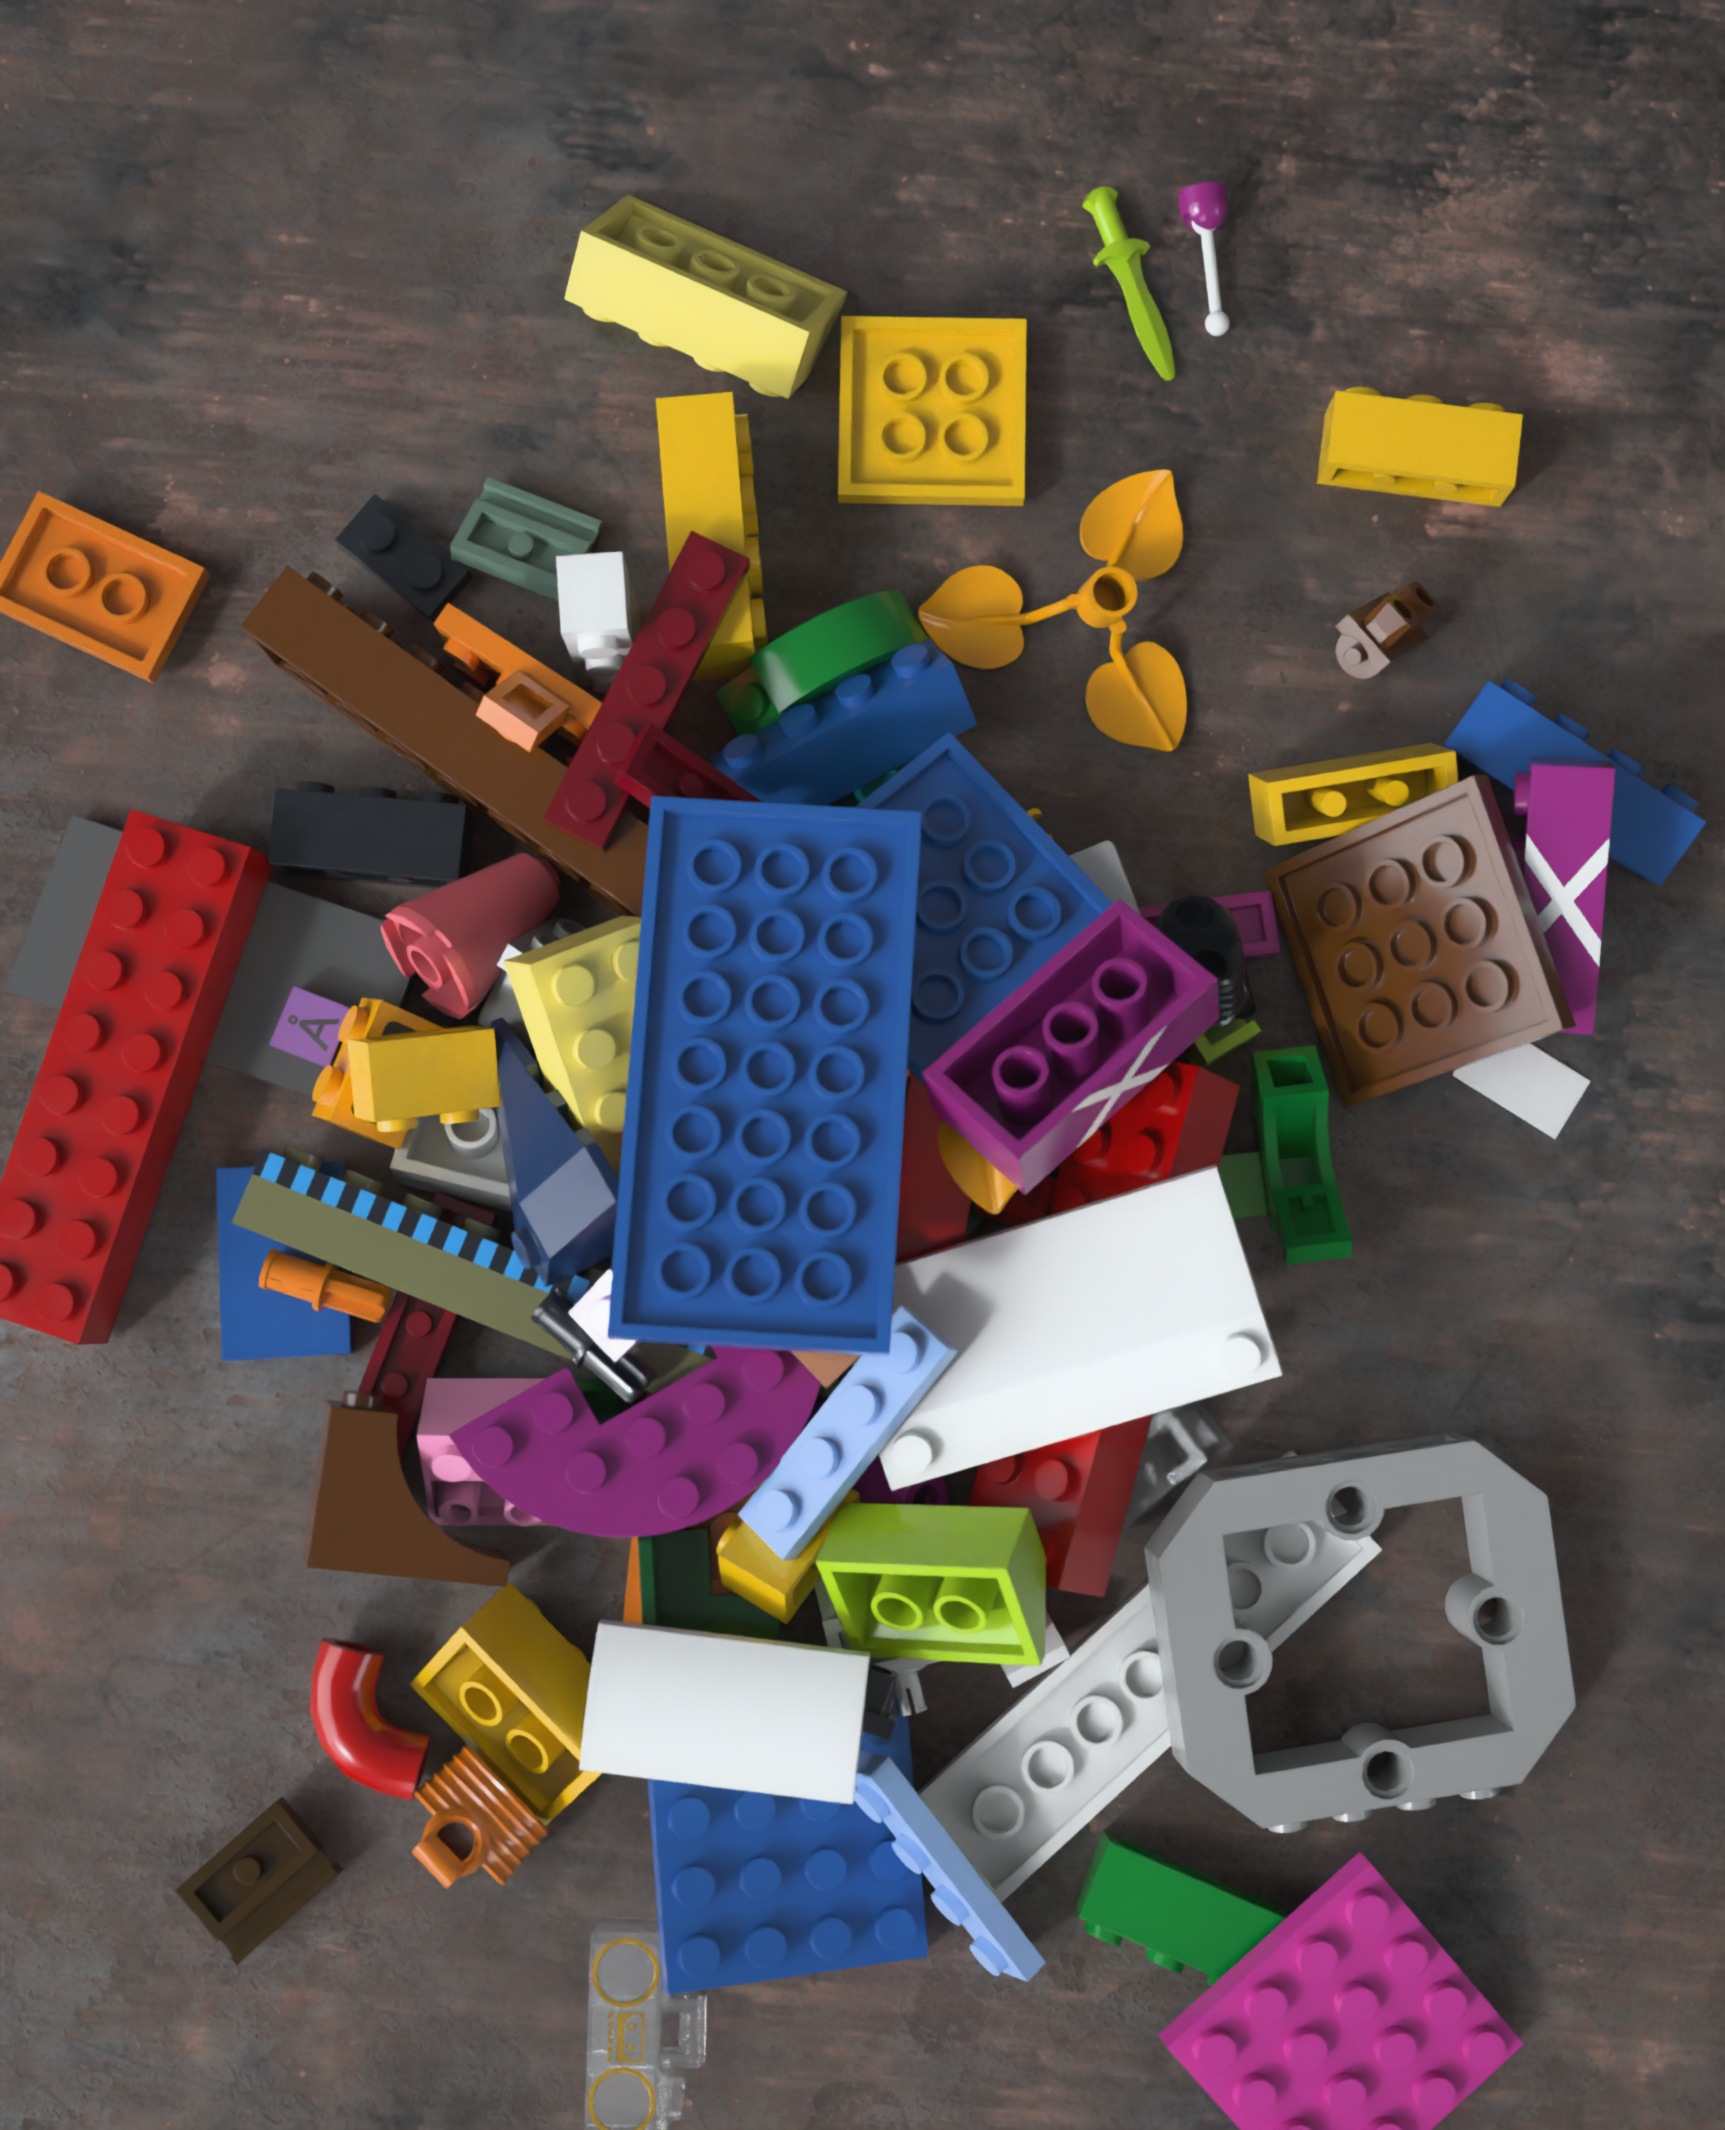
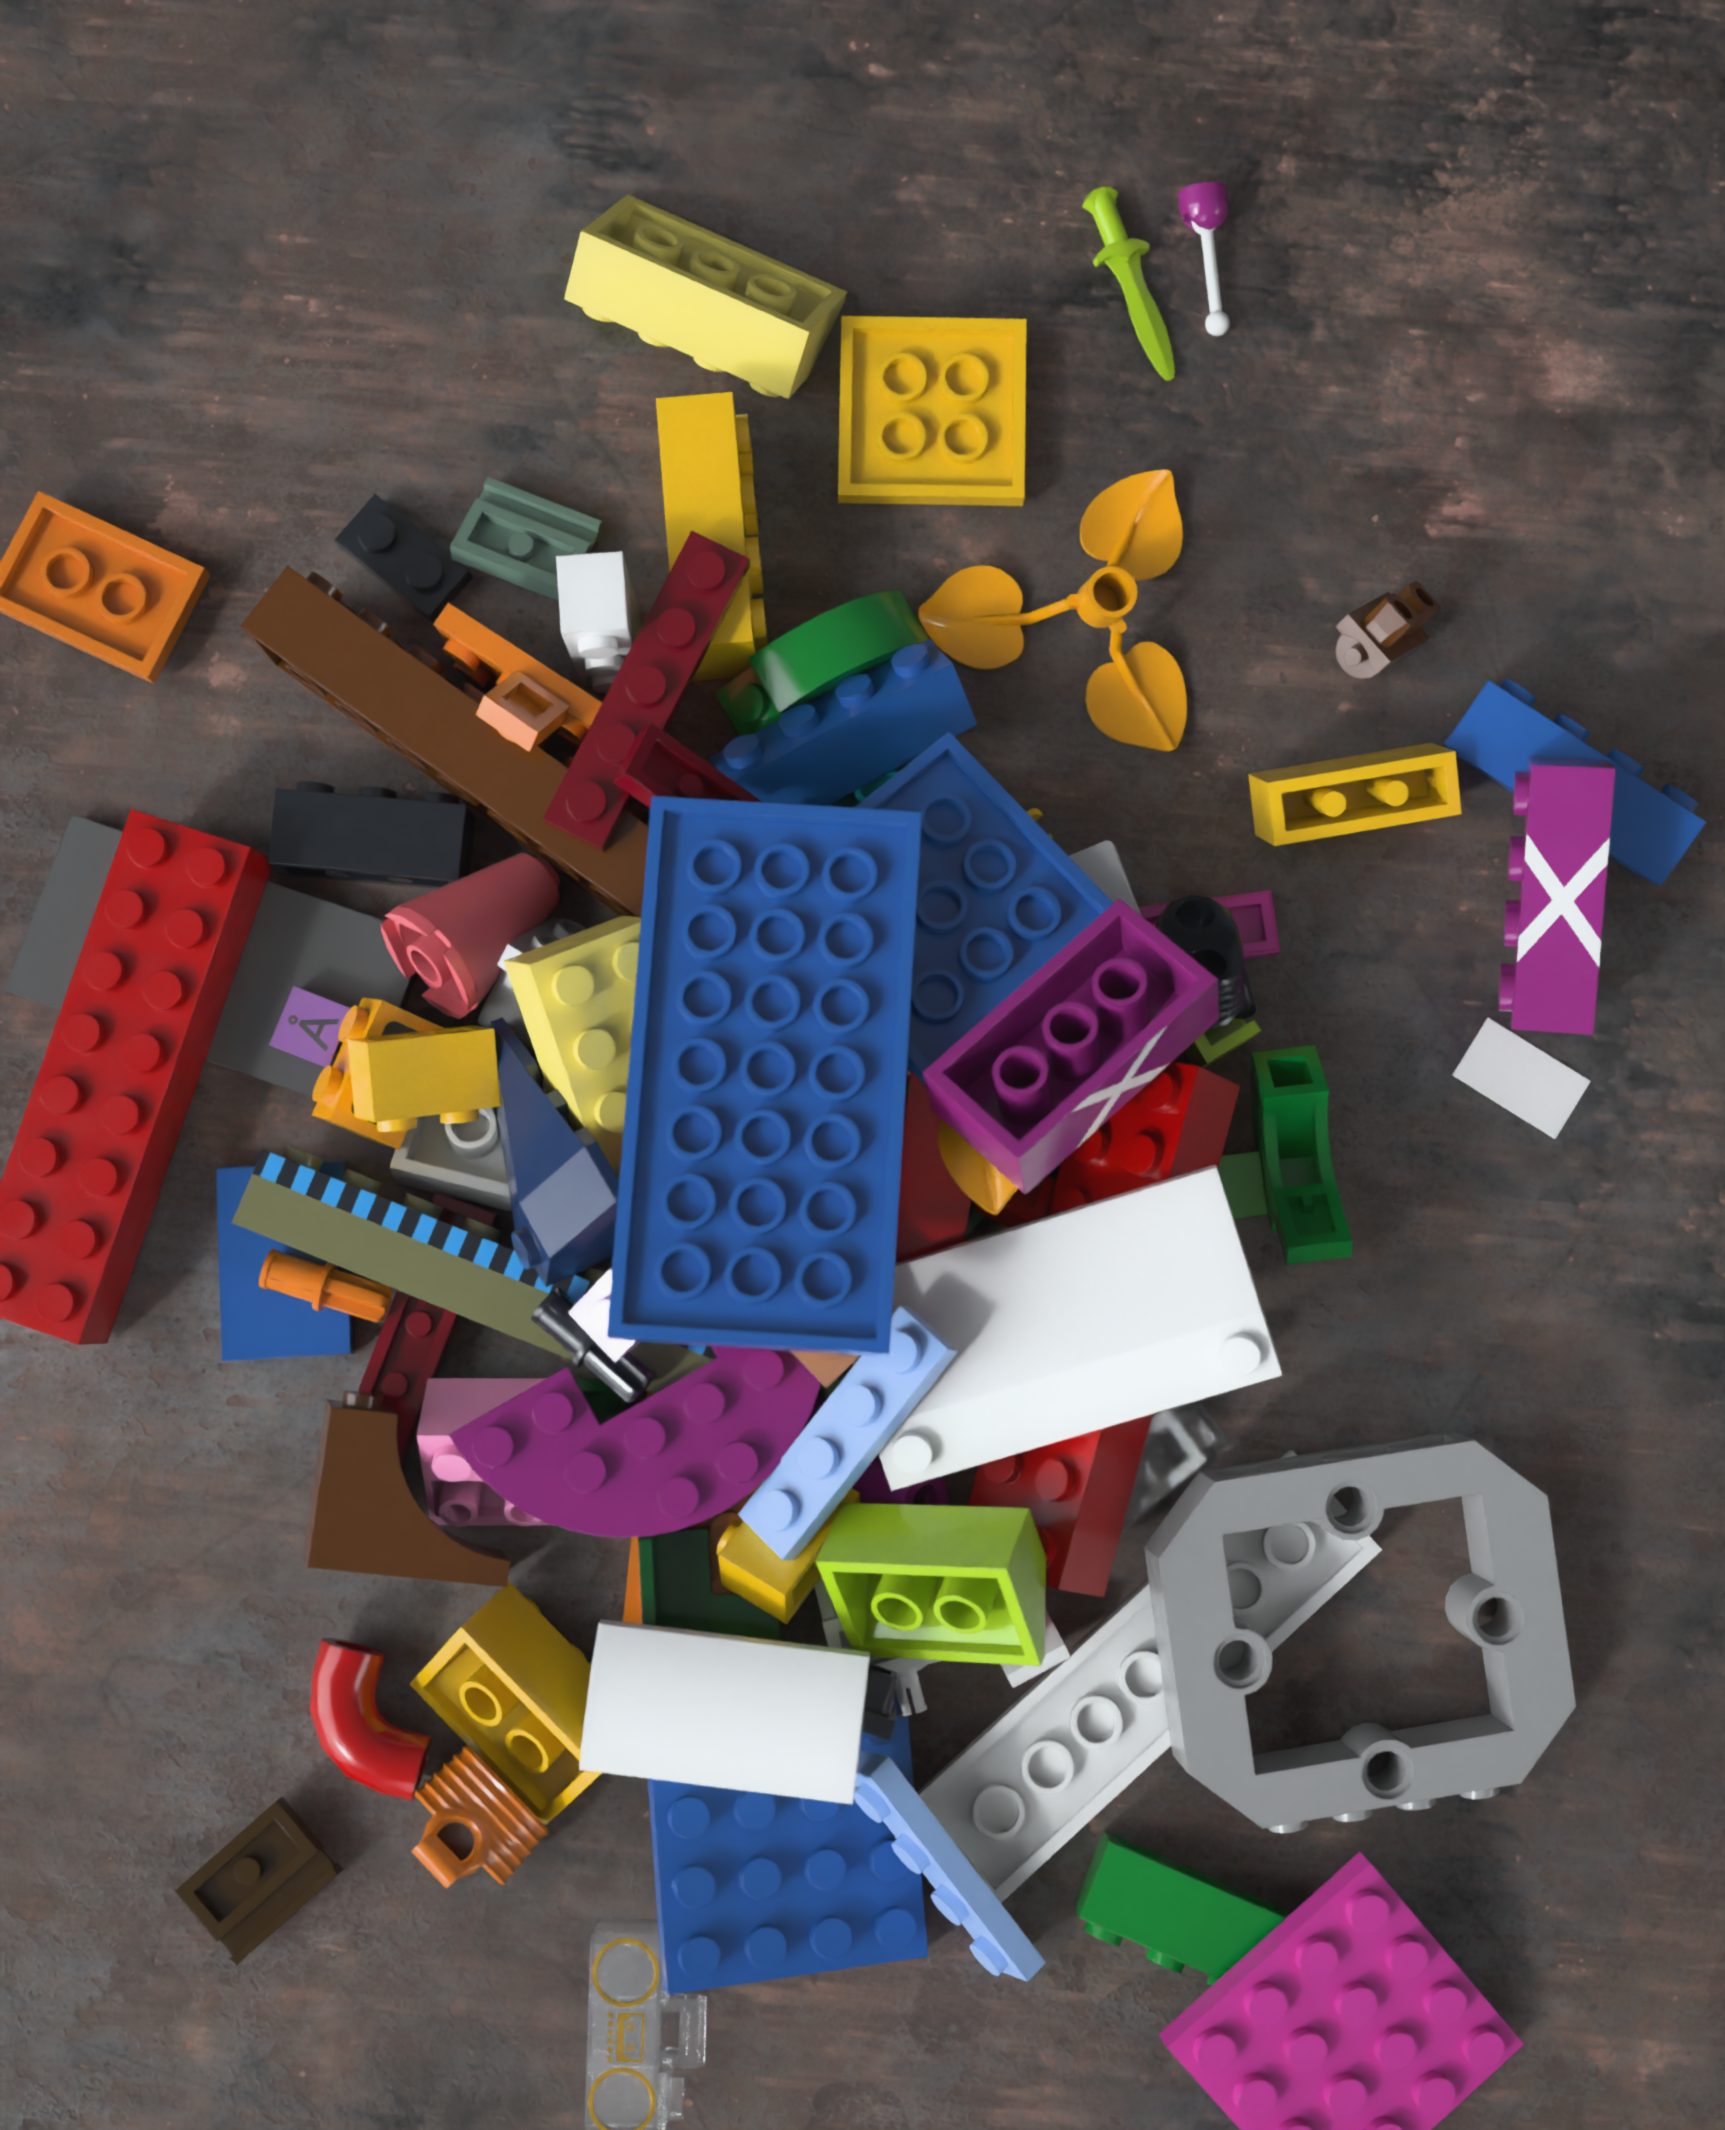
(1418, 943): reddish brown plate -> none
(1420, 447): yellow brick -> none

